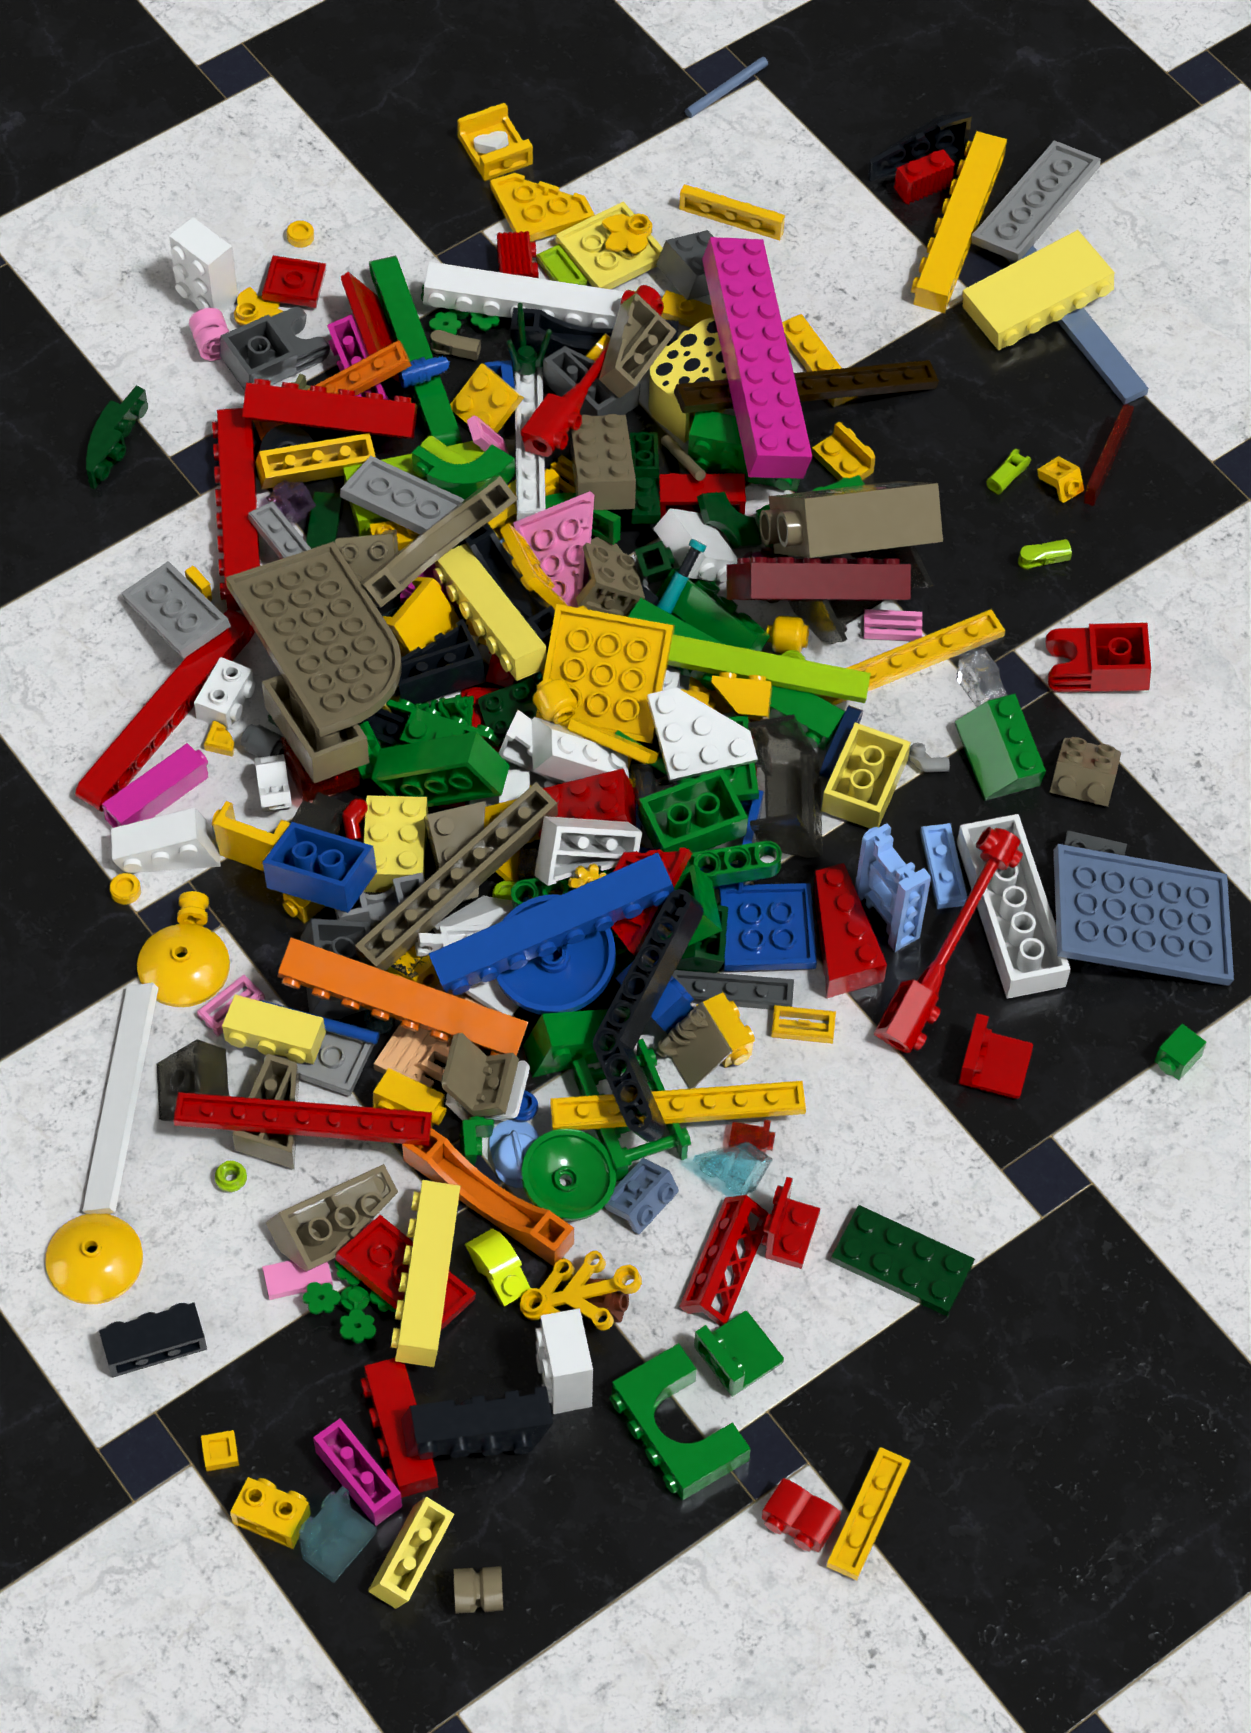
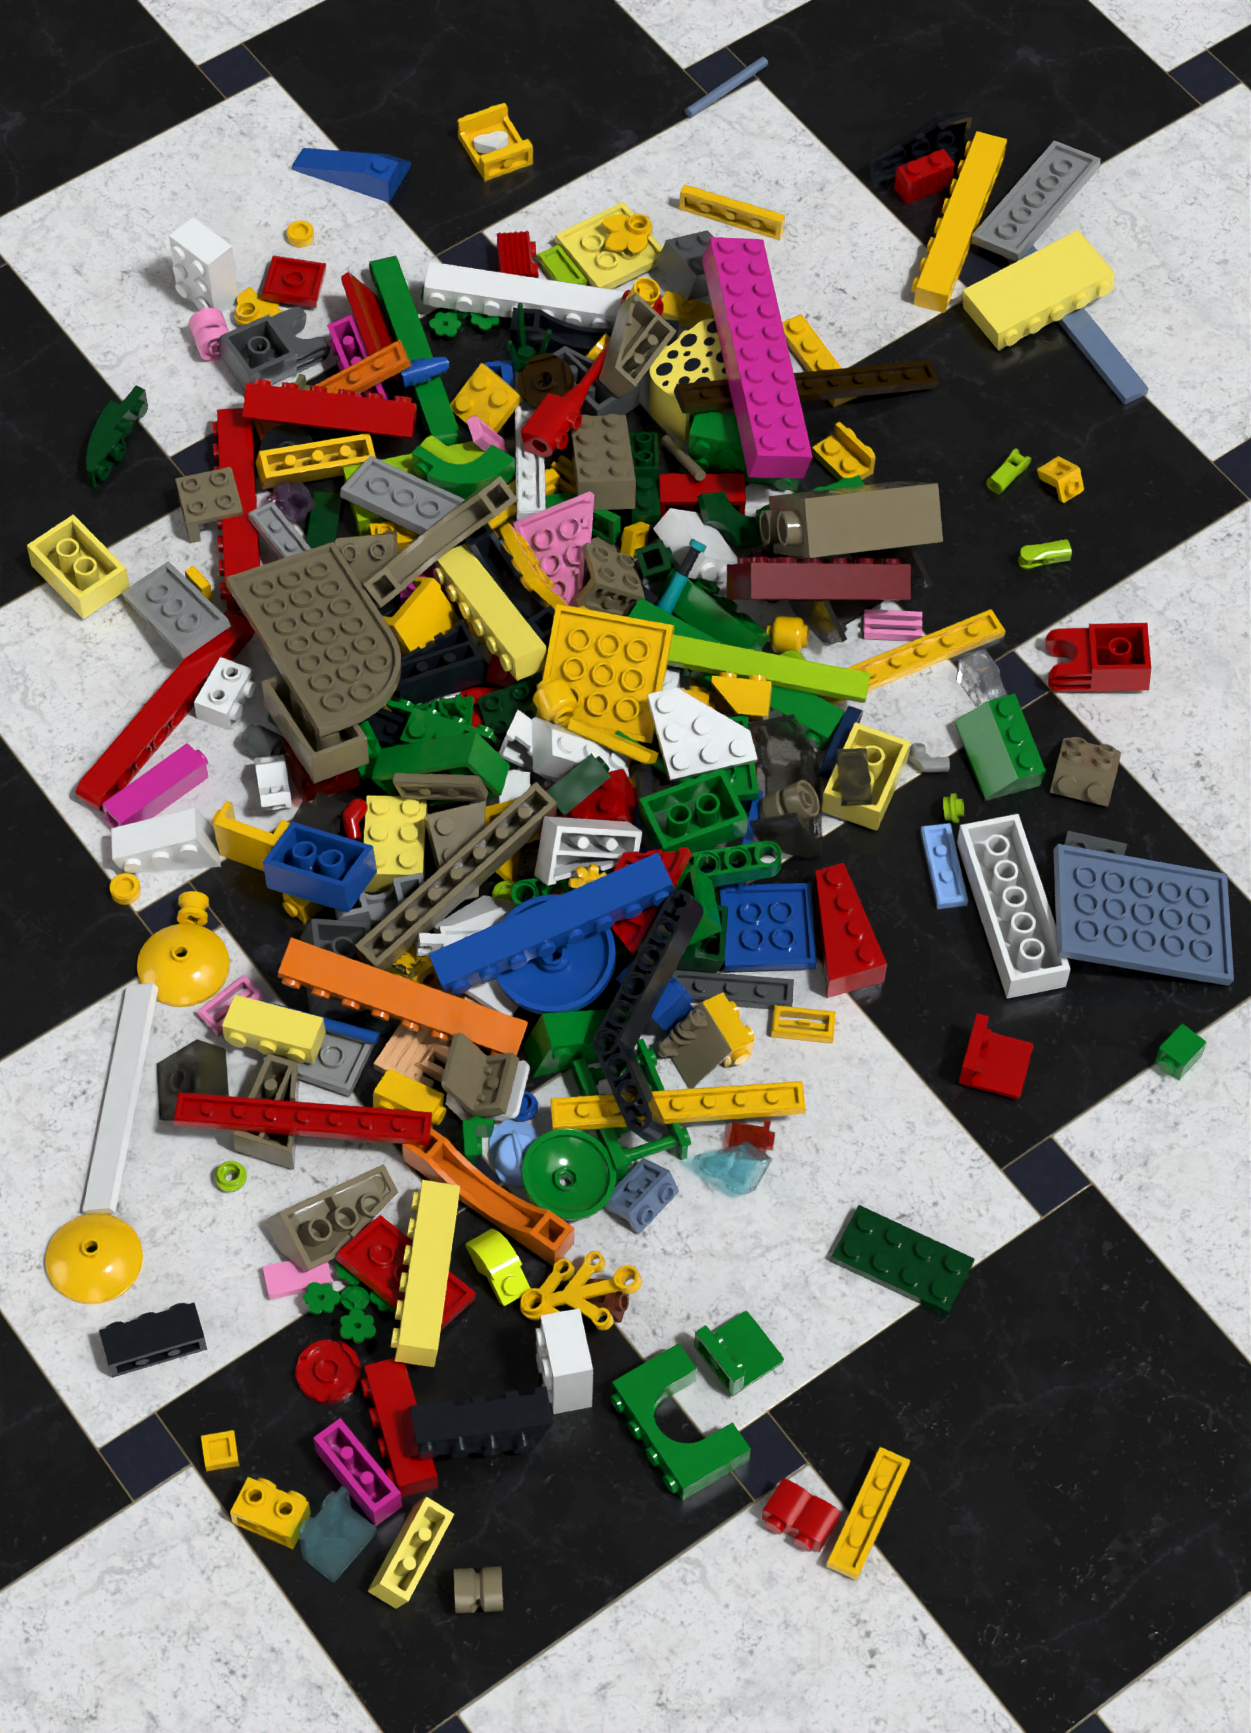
(78, 566): none -> light yellow brick
(207, 499): none -> dark tan bracket
(219, 740): yellow tile -> none
(328, 1372): none -> red tile
(362, 172): none -> blue wedge
(440, 787): none -> dark tan tile
(454, 345): dark tan bar -> none
(534, 373): none -> dark brown plate
(538, 207): yellow plate -> none
(579, 783): none -> dark green brick
(634, 537): none -> yellow plate
(646, 289): none -> yellow wheel
(722, 1252): red fence -> none
(789, 1228): red bracket -> none
(794, 798): none -> dark tan wheel
(853, 777): none -> clear smoke tile
(892, 887): light blue fence -> none
(916, 1000): red bar -> none
(953, 808): none -> lime plate
(1108, 454): clear red tile -> none

